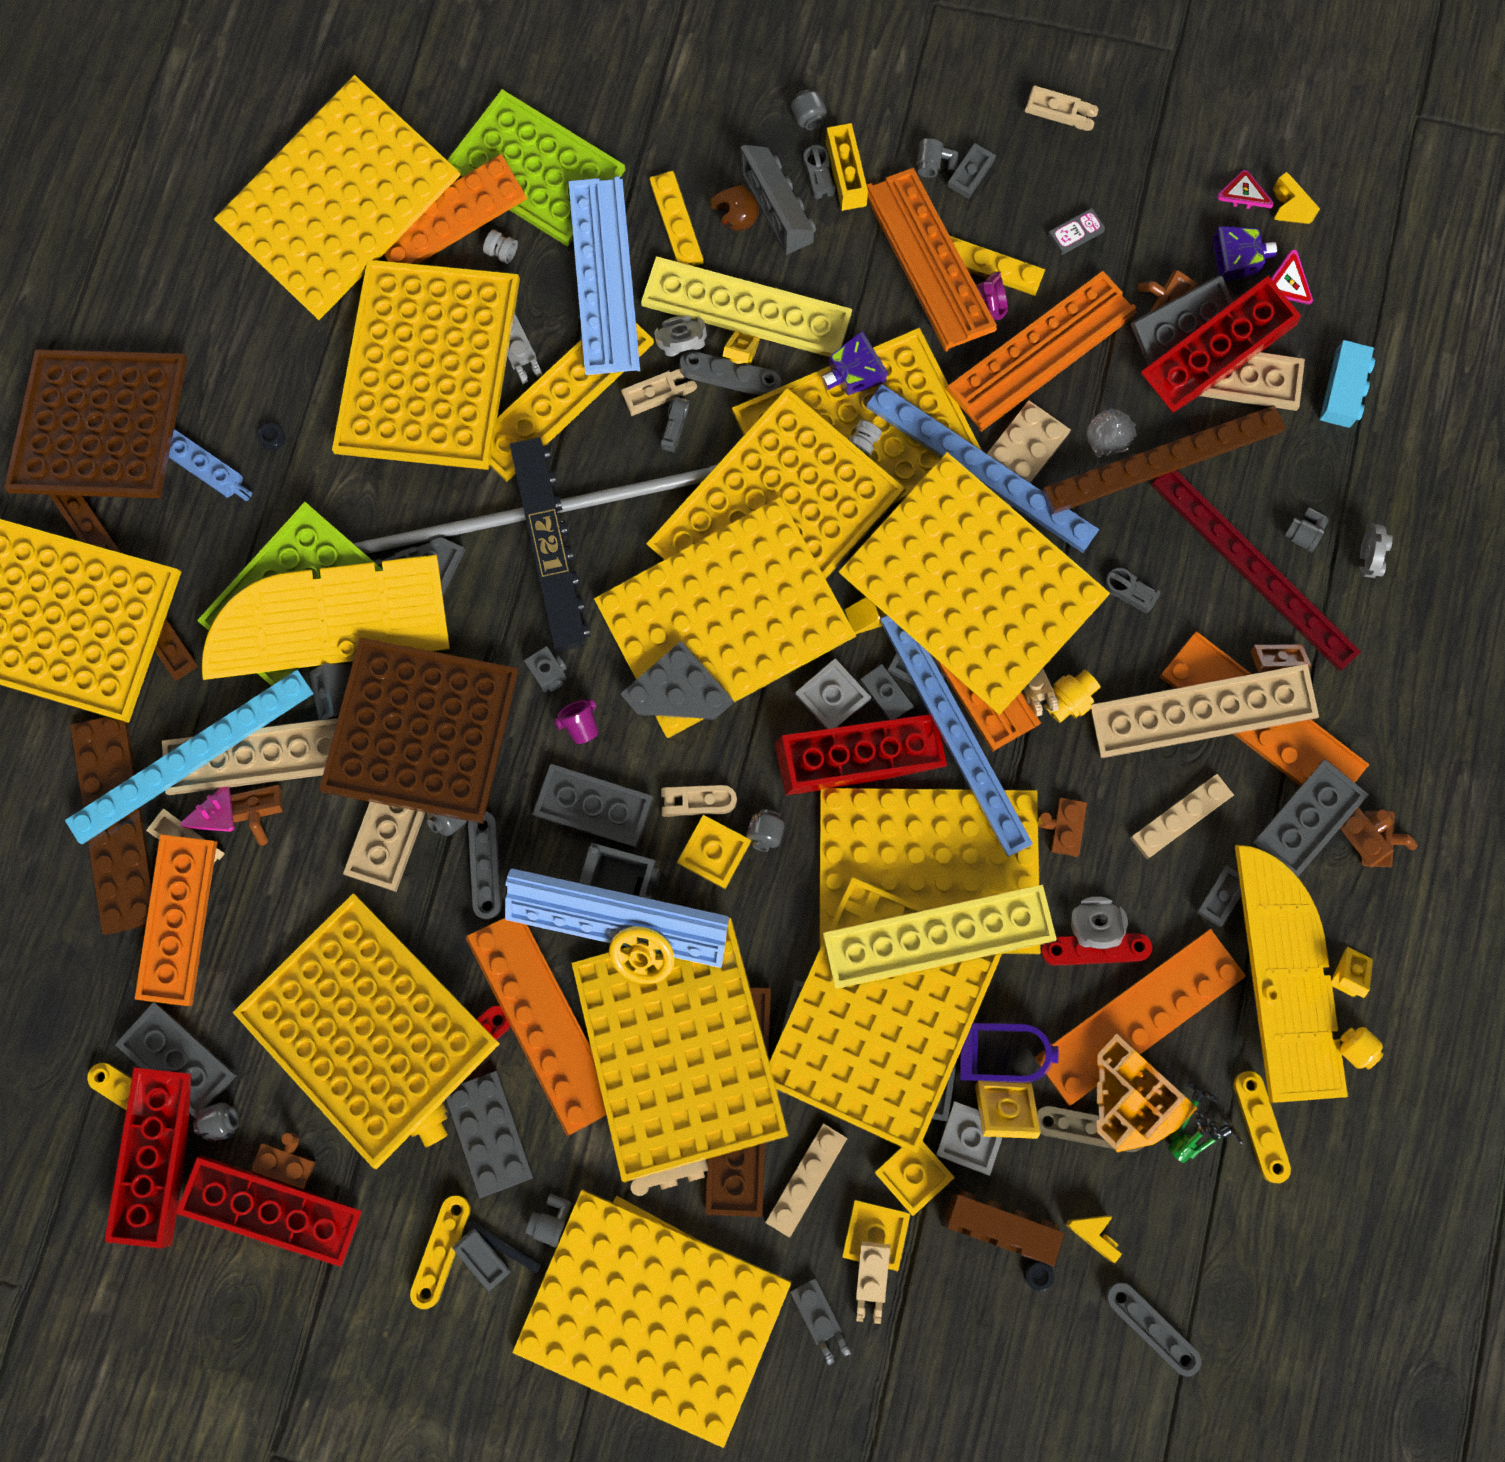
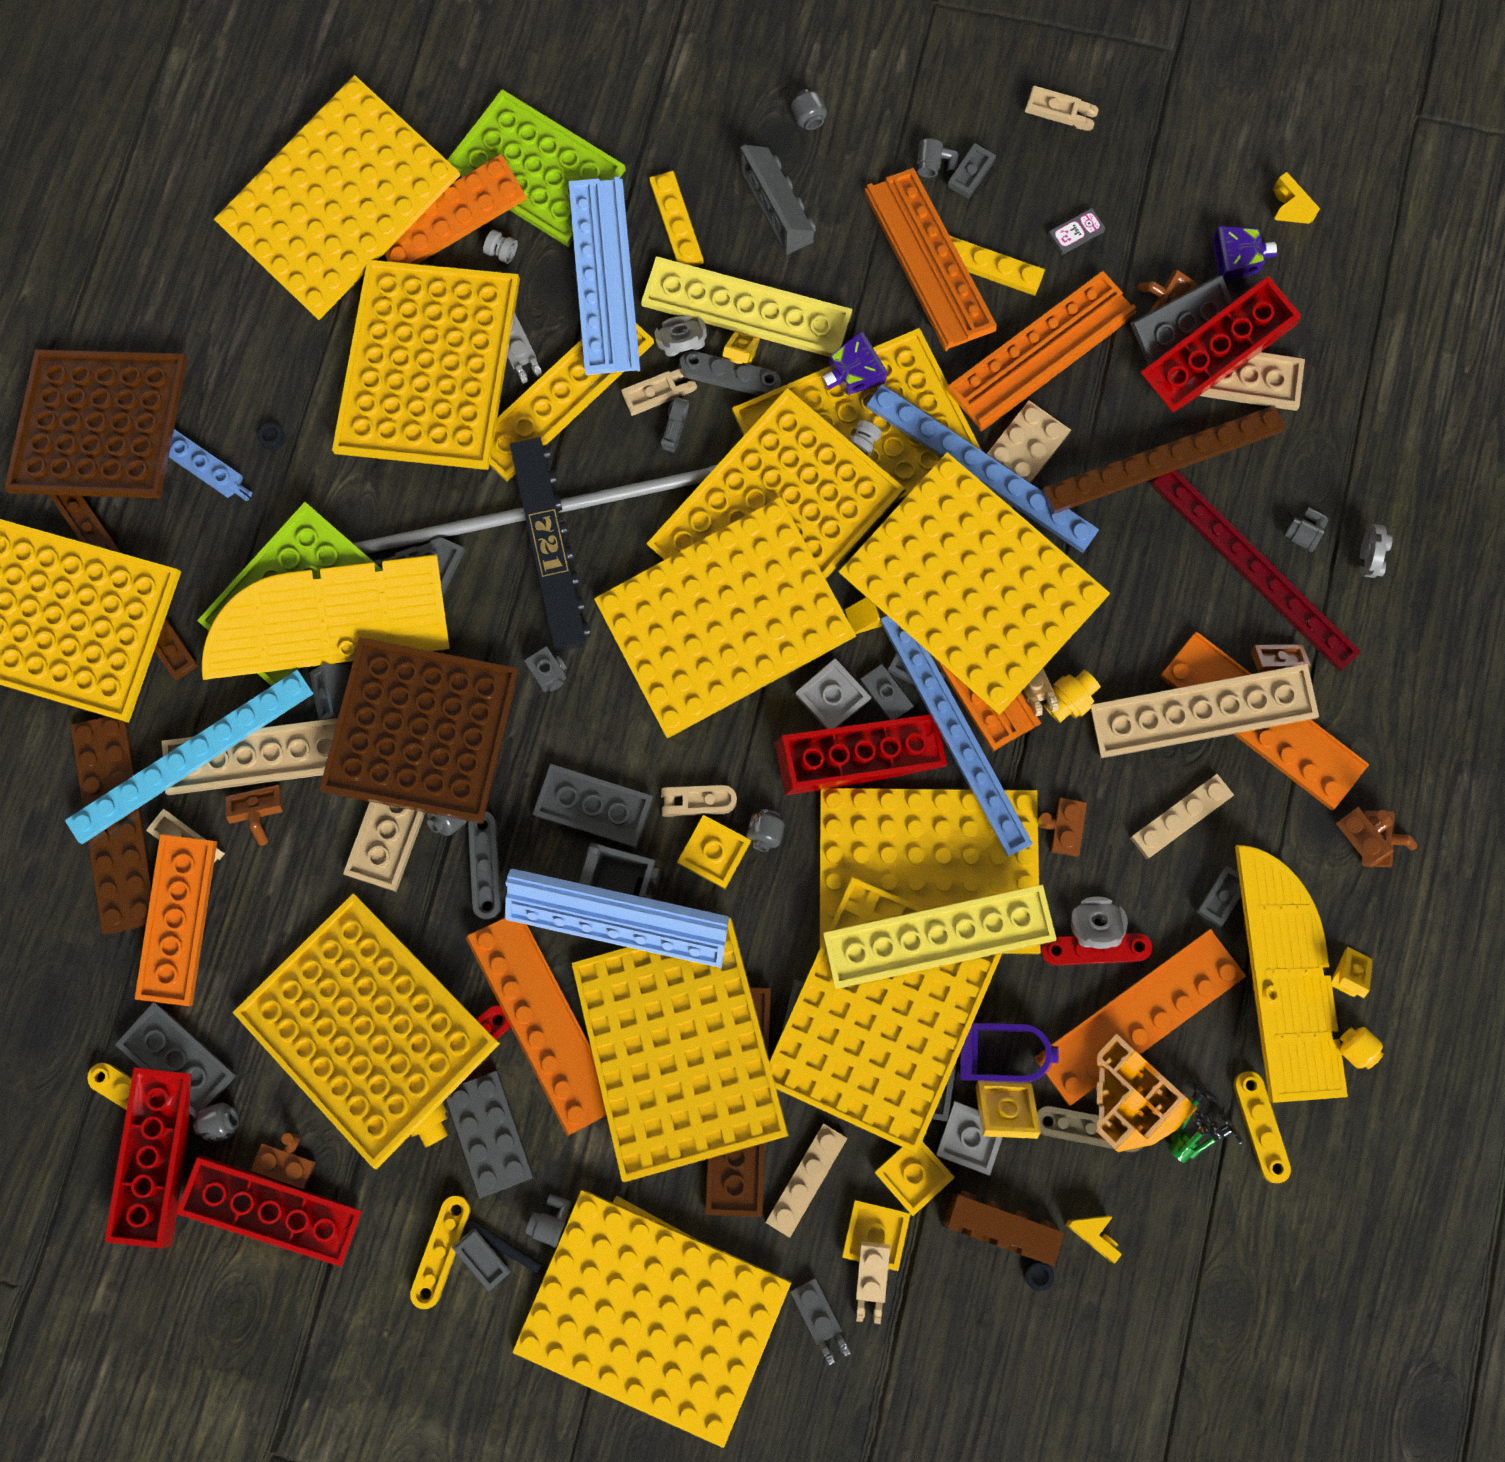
(212, 814): dark pink piece -> none
(578, 721): magenta piece -> none
(641, 962): yellow plate -> none
(668, 1178): tan plate -> none
(678, 689): dark grey plate -> none
(741, 205): reddish brown helmet -> none
(819, 175): dark grey piece -> none
(846, 167): yellow brick -> none
(994, 295): magenta piece -> none
(1111, 432): clear hair -> none
(1136, 594): dark grey piece -> none
(1153, 1329): dark grey plate -> none
(1245, 191): piece -> none
(1292, 280): piece -> none
(1311, 817): dark grey plate -> none
(1347, 384): medium azure brick -> none

